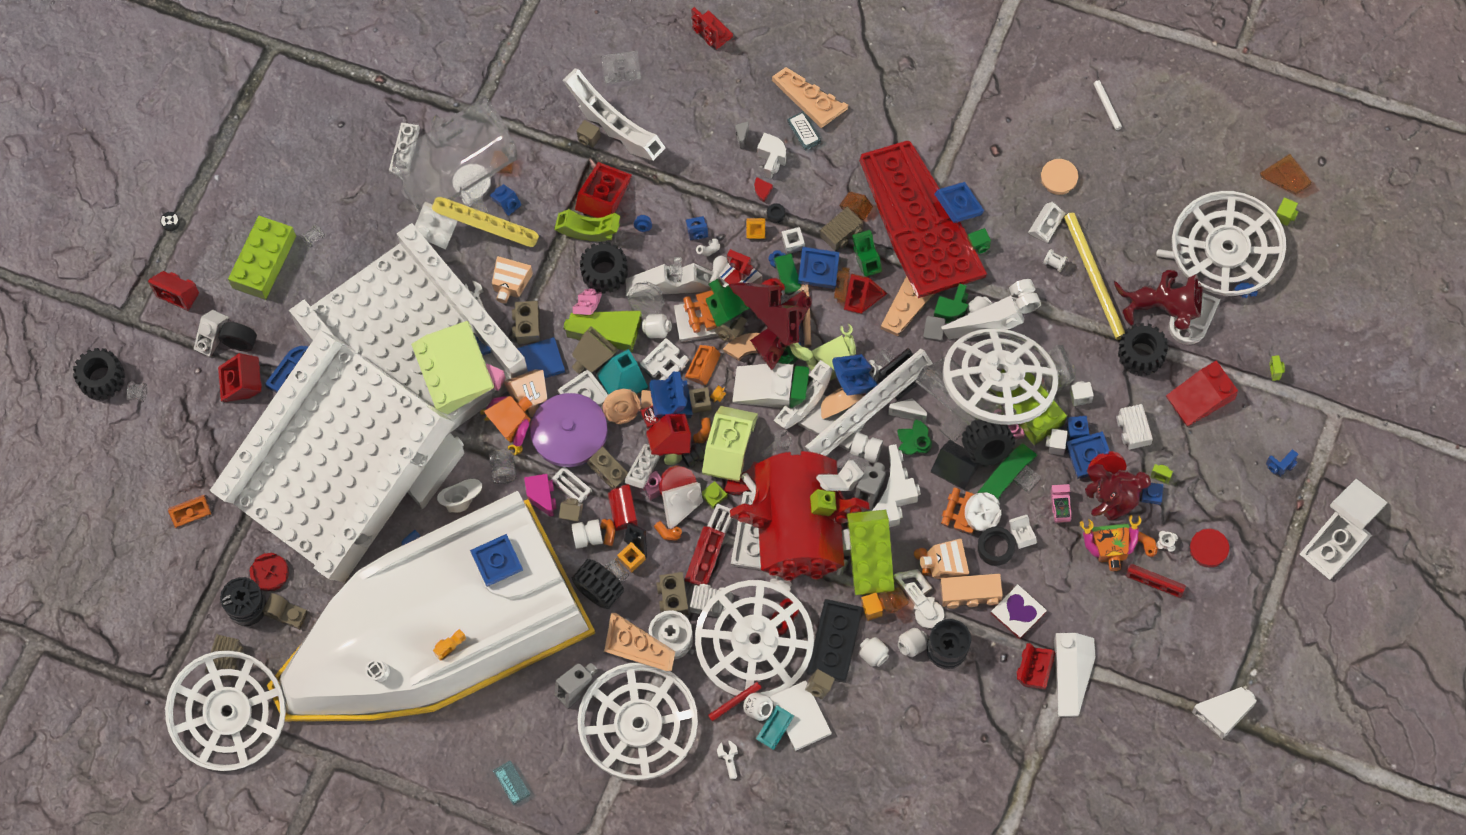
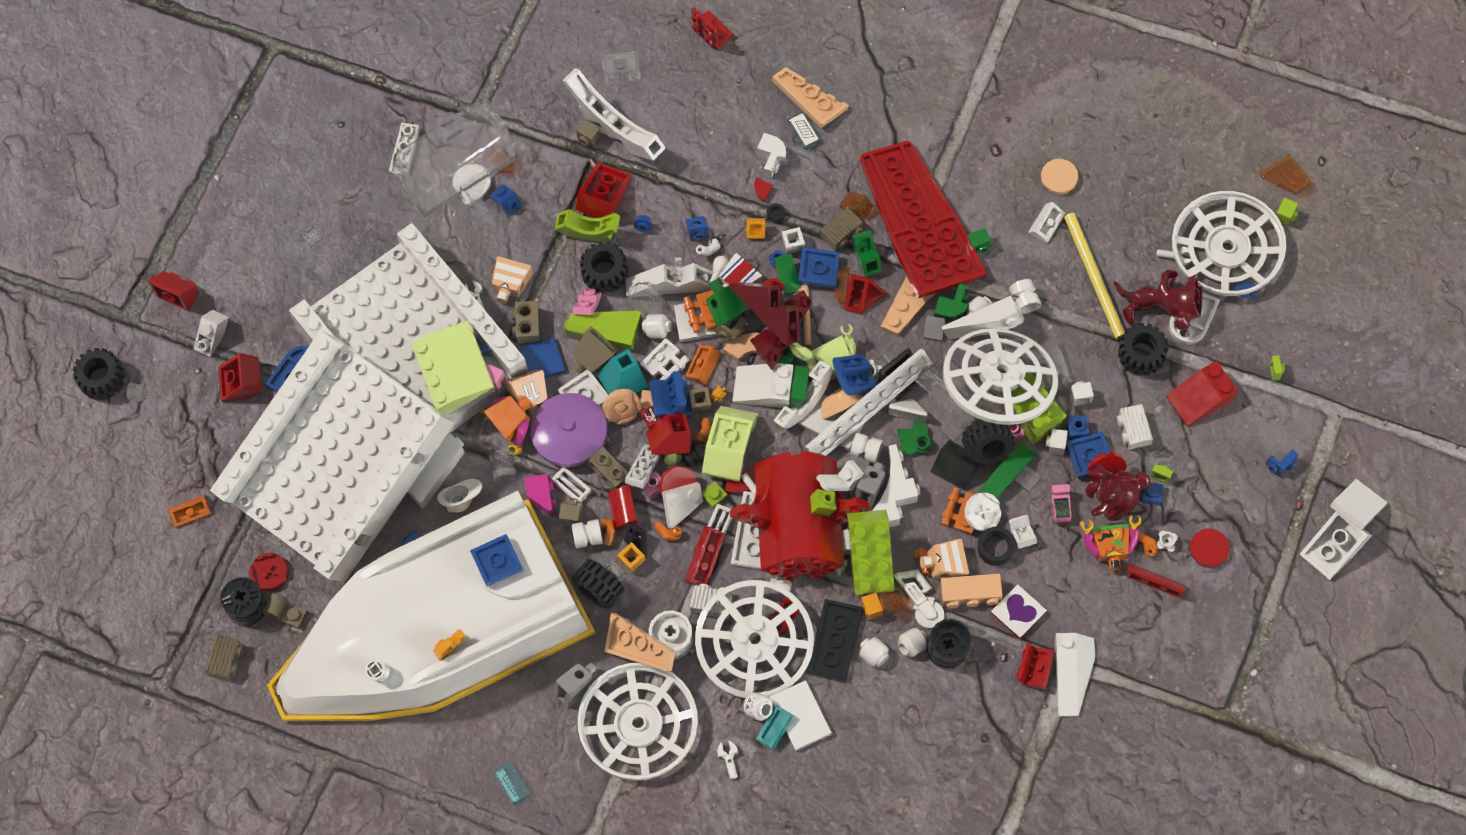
(170, 221): black tile -> none
(213, 710): white dish -> none
(237, 336): black tyre -> none
(262, 257): lime brick -> none
(435, 227): white plate -> none
(485, 221): light yellow beam -> none
(677, 594): dark tan brick -> none
(734, 701): red bar -> none
(738, 261): red bracket -> none
(741, 132): light grey slope -> none
(819, 684): dark tan plate -> none
(959, 202): blue plate -> none
(1055, 260): white bush -> none
(1106, 102): white bar -> none
(1225, 710): white slope -> none

